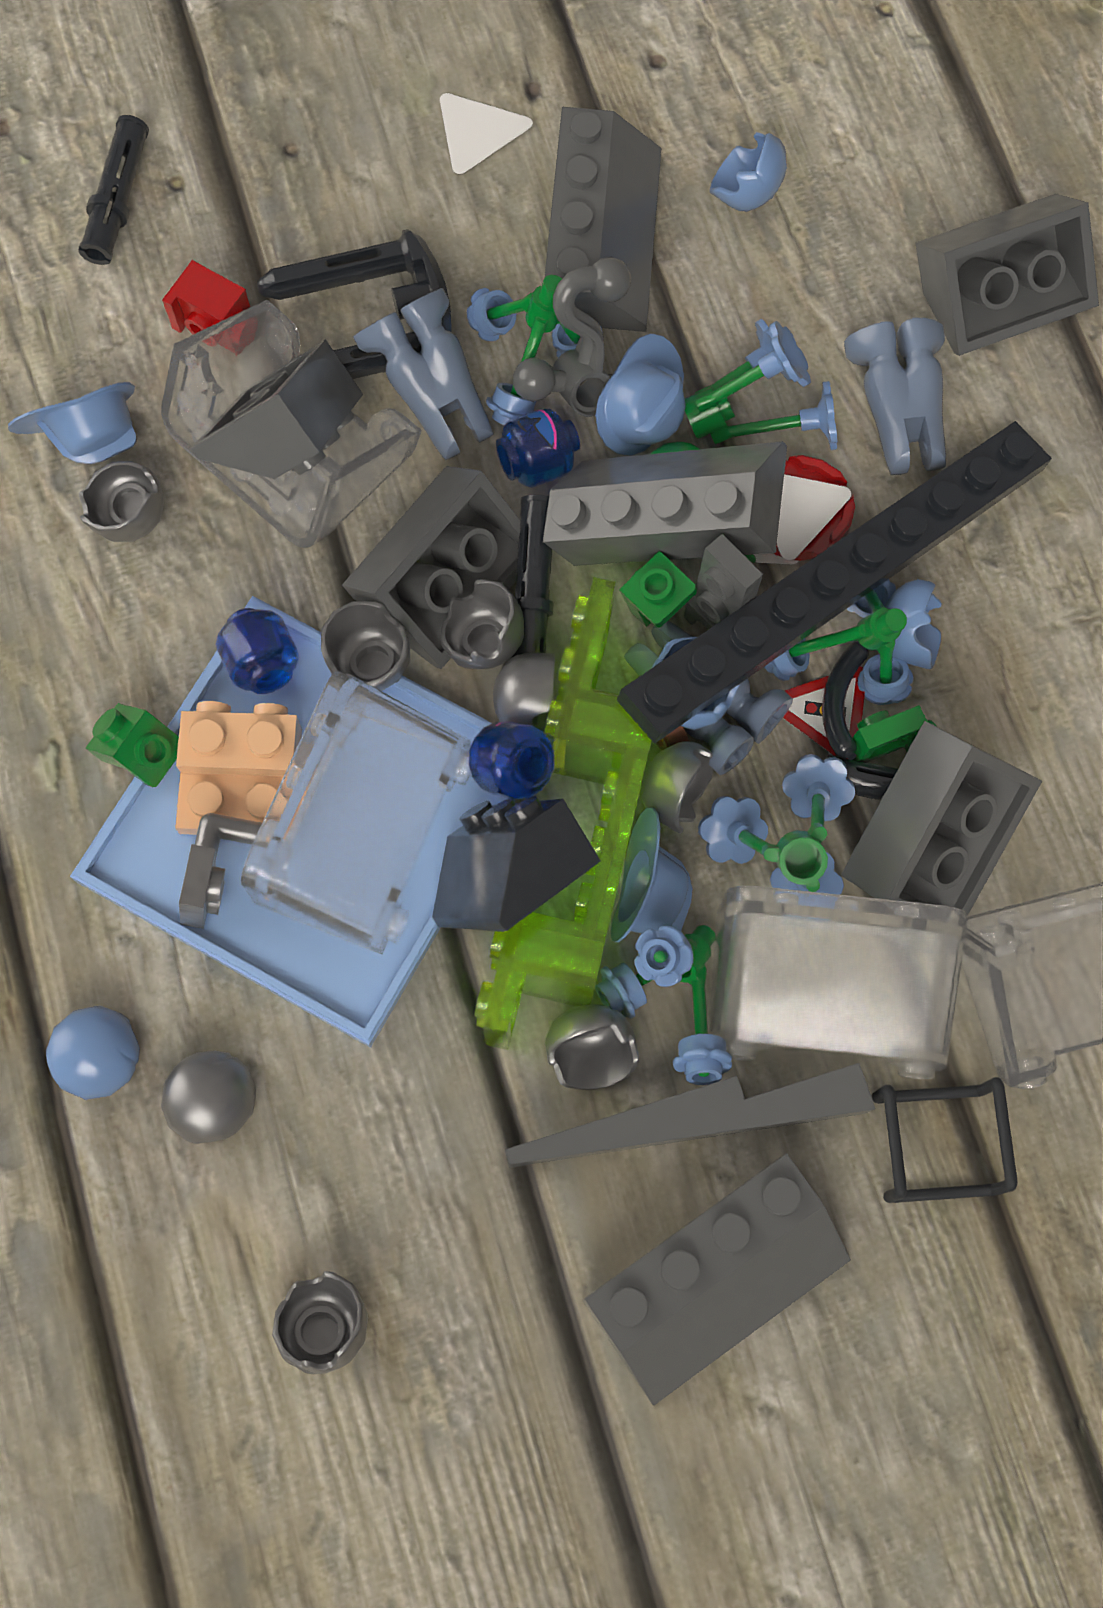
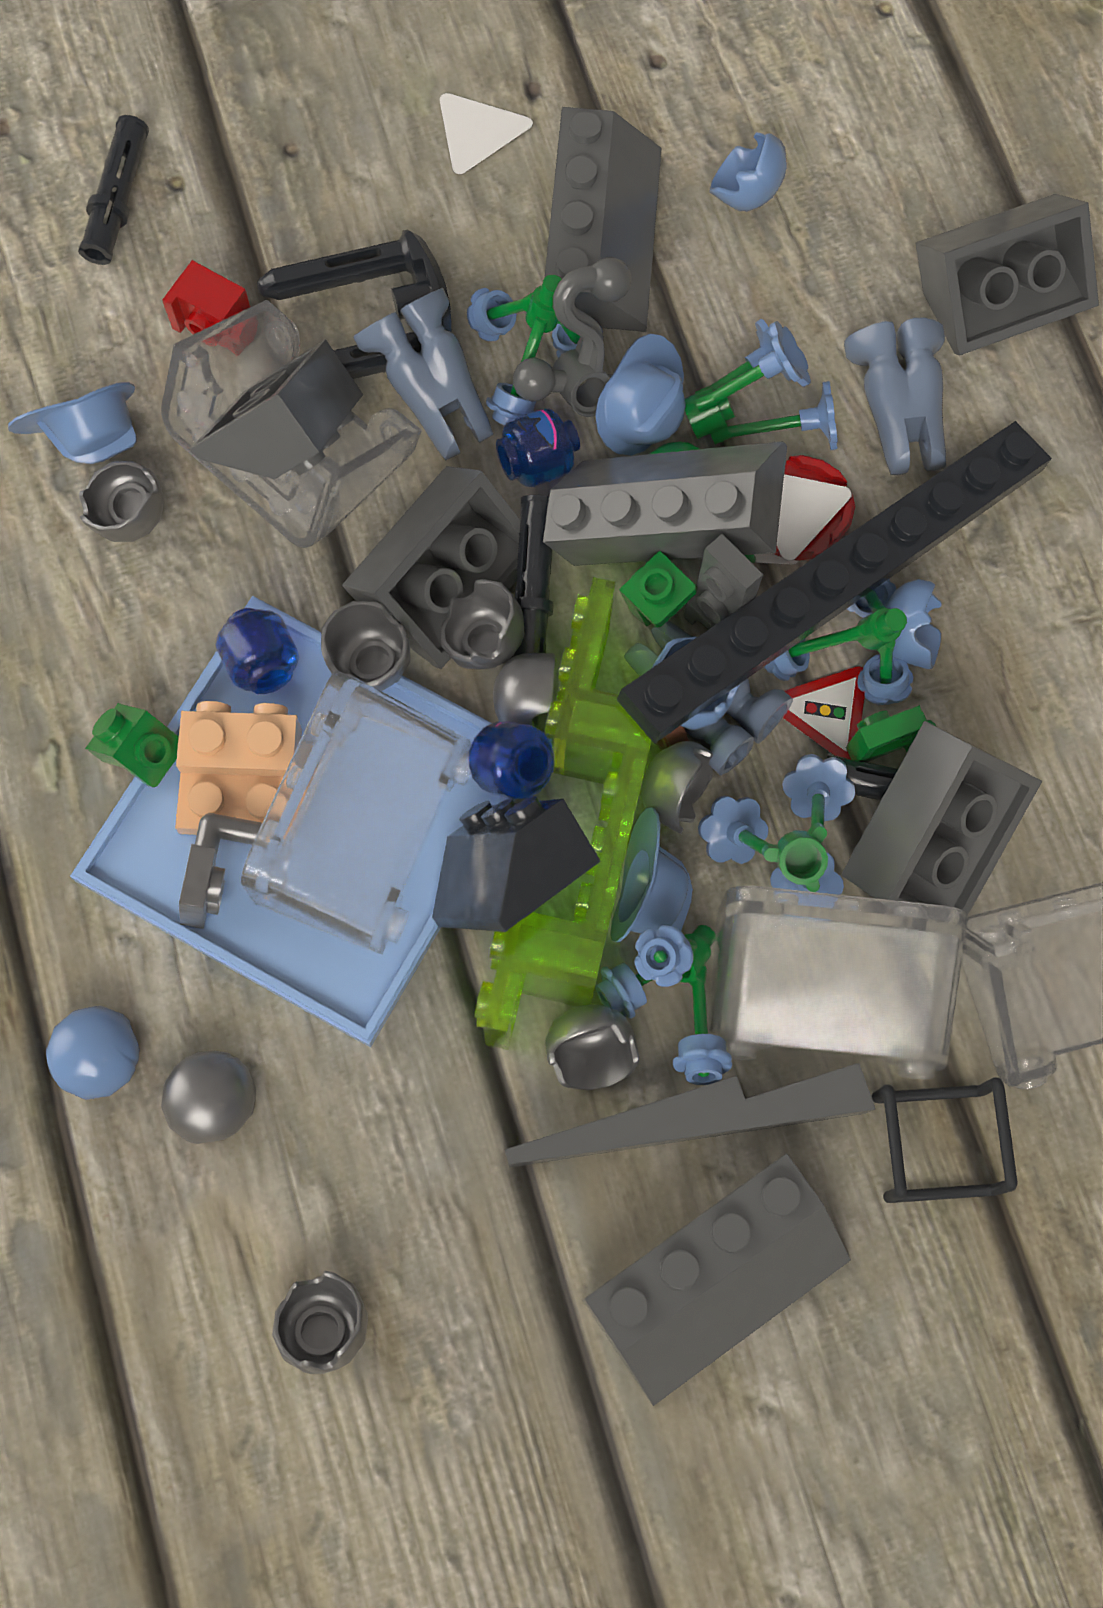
(834, 700): black piece -> none

